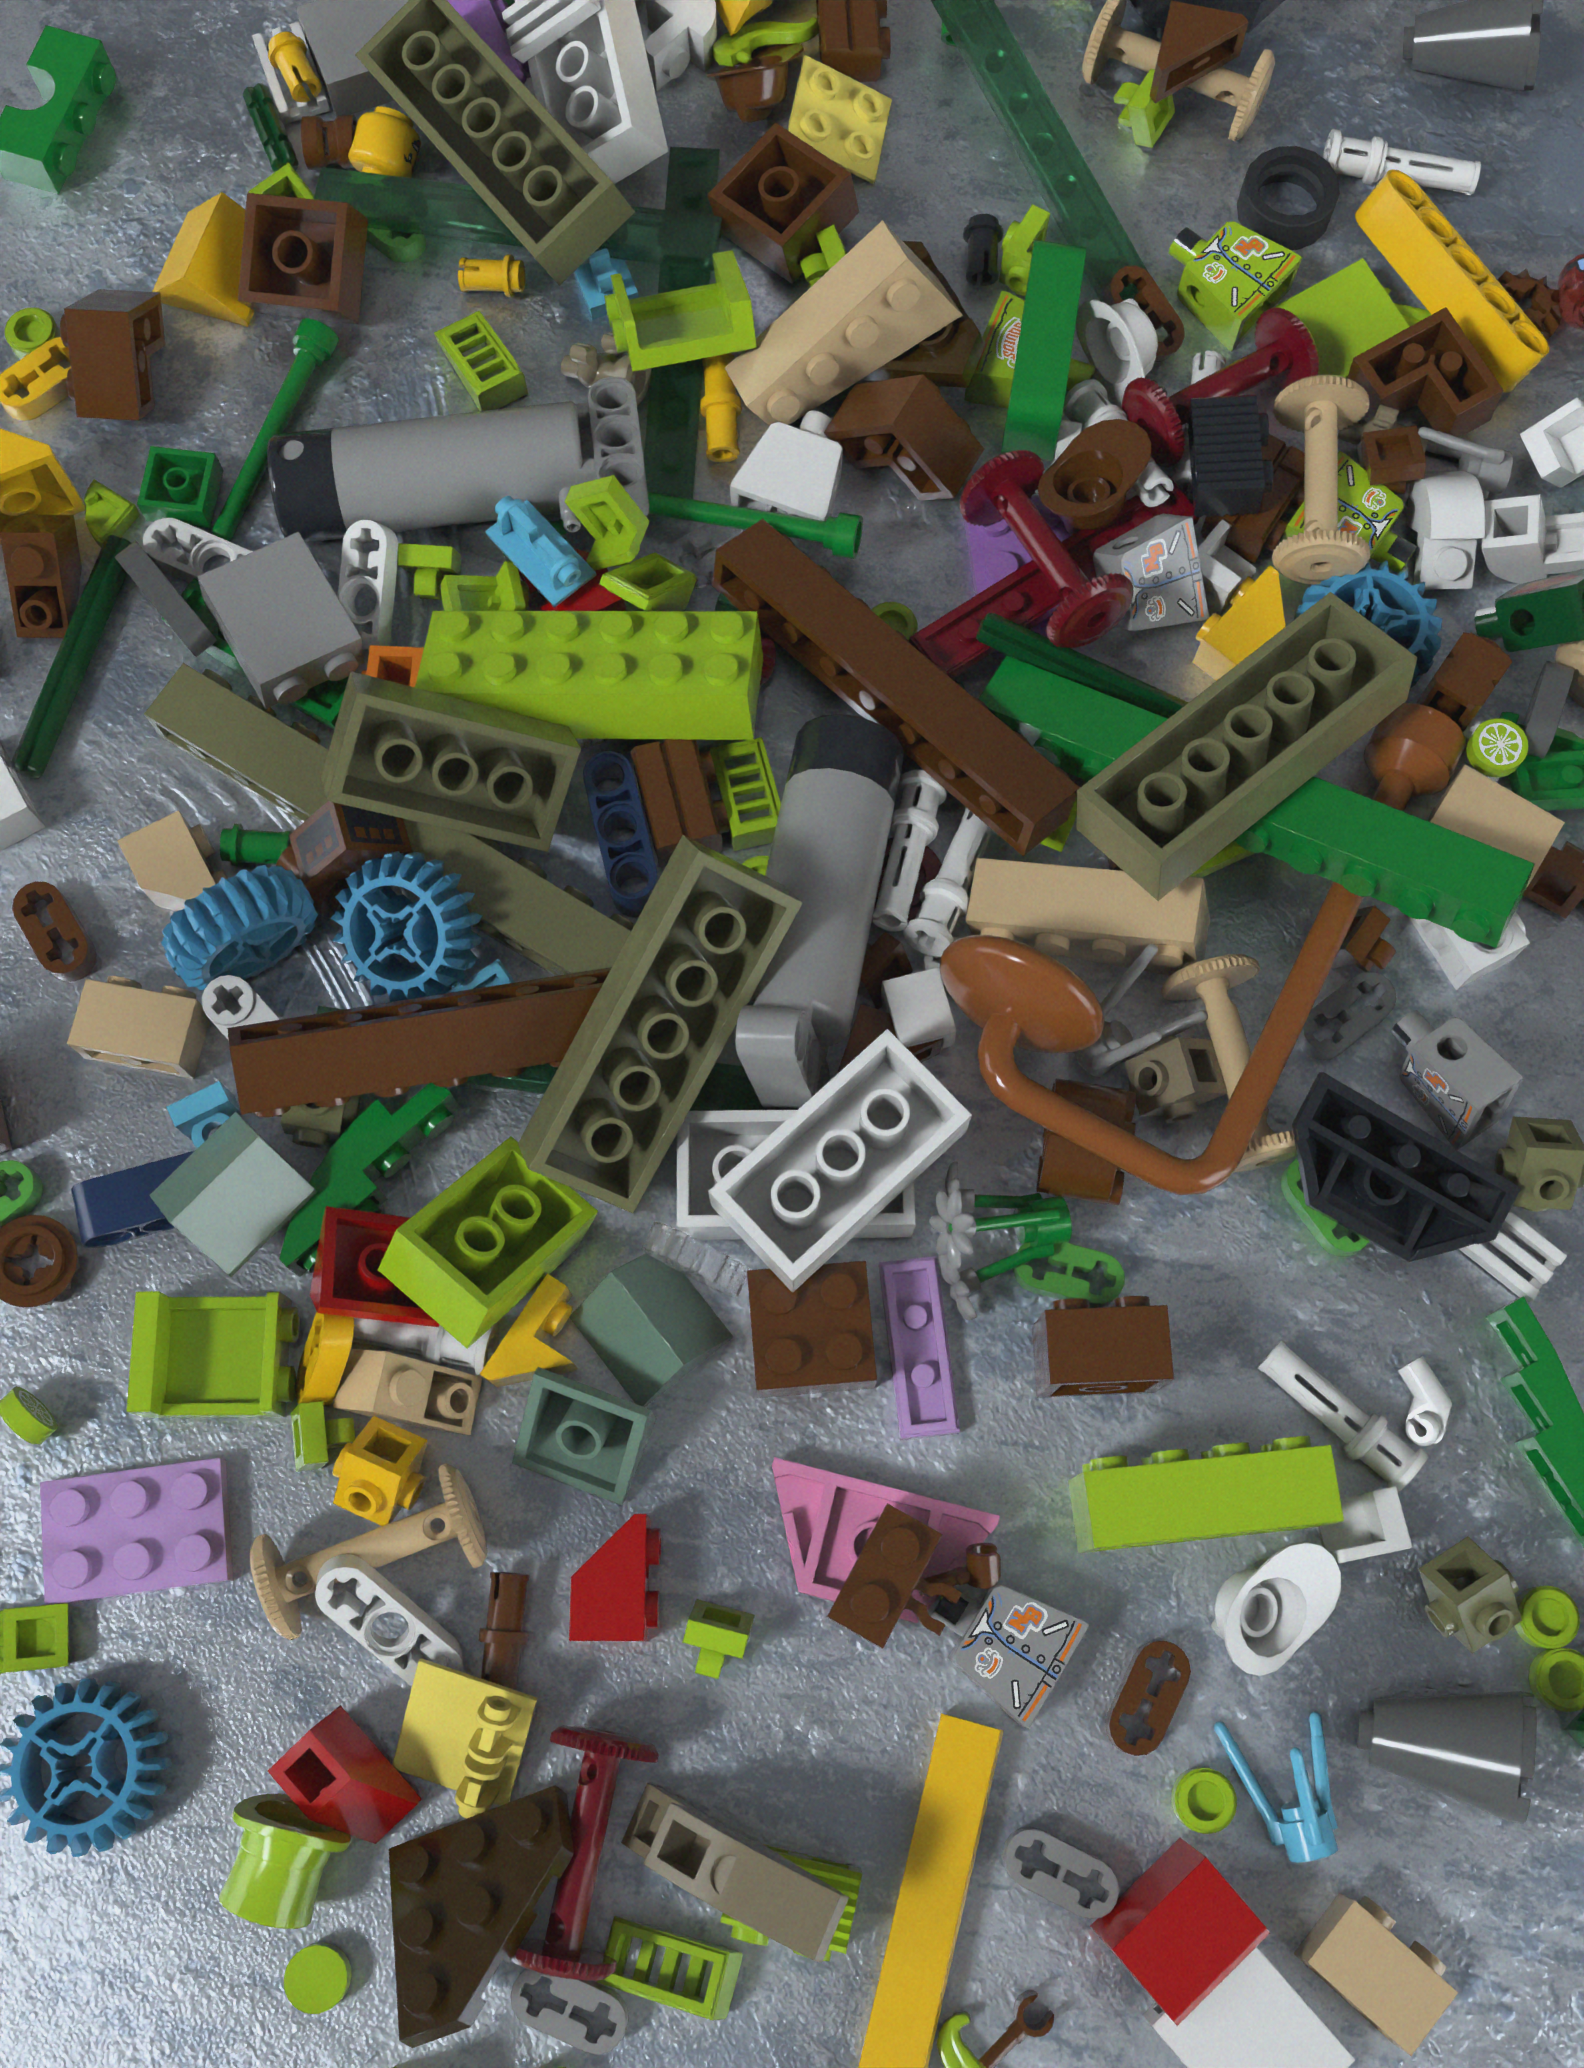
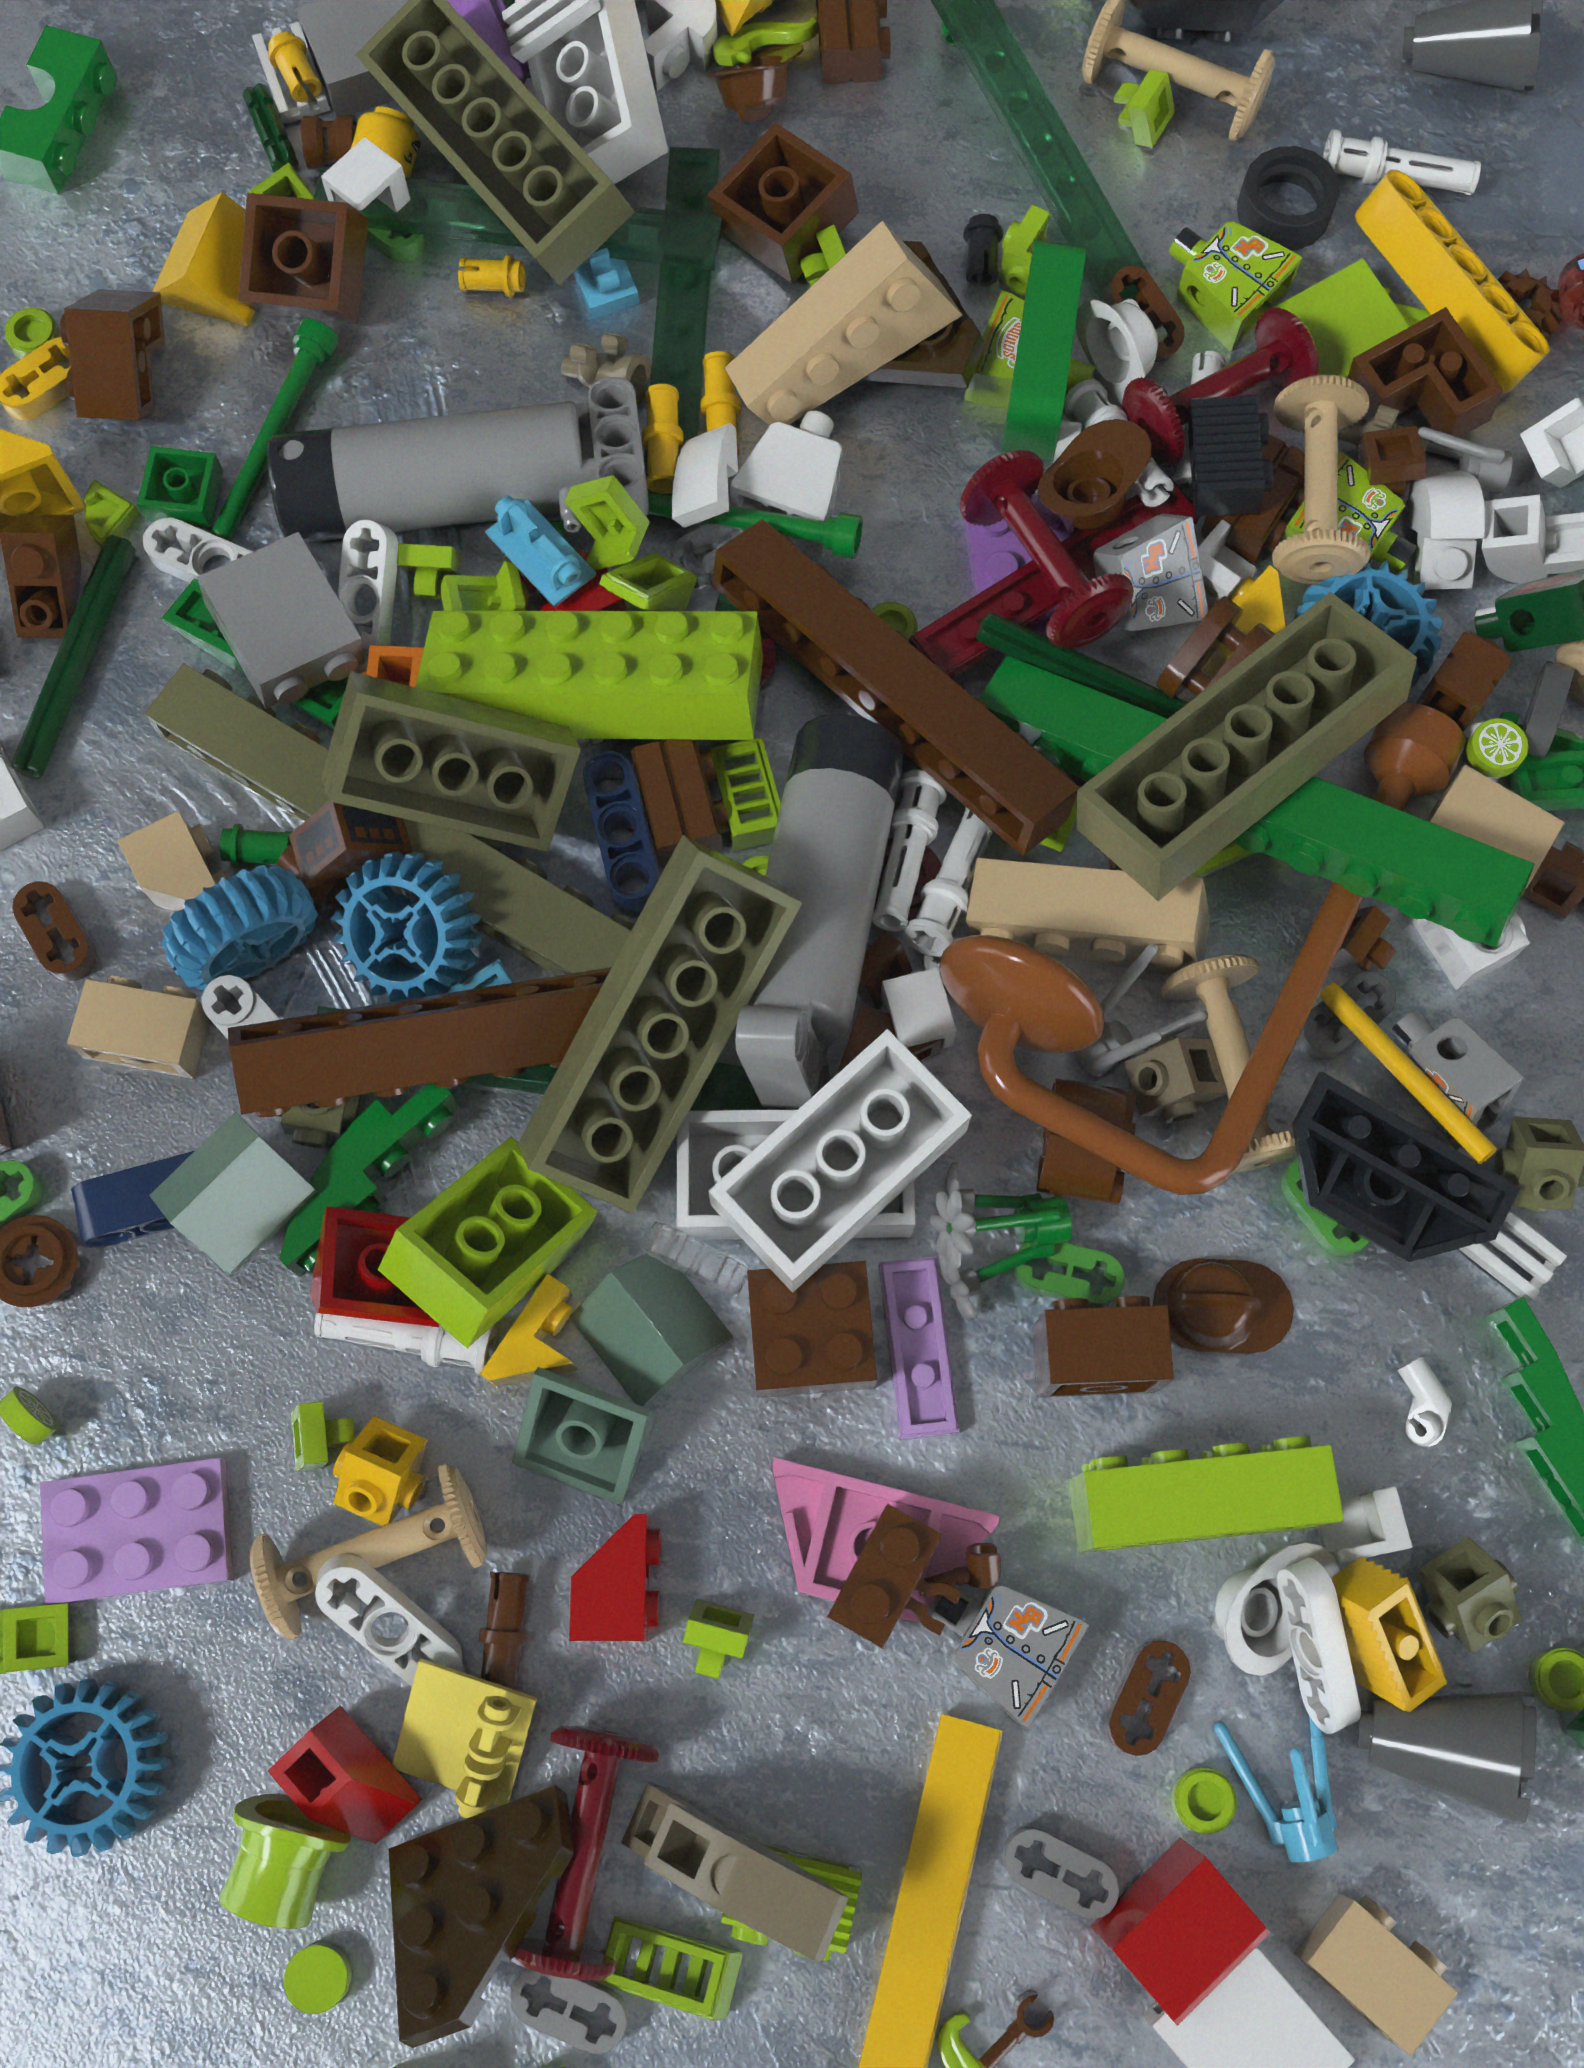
(165, 599): dark grey beam -> none
(203, 1112): medium azure tile -> none
(211, 1356): lime panel -> none
(324, 1358): yellow beam -> none
(366, 175): none -> white panel
(408, 1391): tan slope -> none
(497, 390): lime slope -> none
(662, 437): none -> yellow pin
(685, 321): lime panel -> none
(703, 475): none -> white slope
(840, 118): light yellow hinge -> none
(910, 430): reddish brown brick -> none
(1195, 44): reddish brown slope -> none
(1215, 628): none -> reddish brown brick
(1225, 1305): none -> reddish brown piece
(1319, 1645): none -> white beam
(1372, 1430): white pin -> none
(1387, 1635): none -> yellow brick
(1408, 1073): none -> yellow bar
(1547, 1617): lime tile -> none

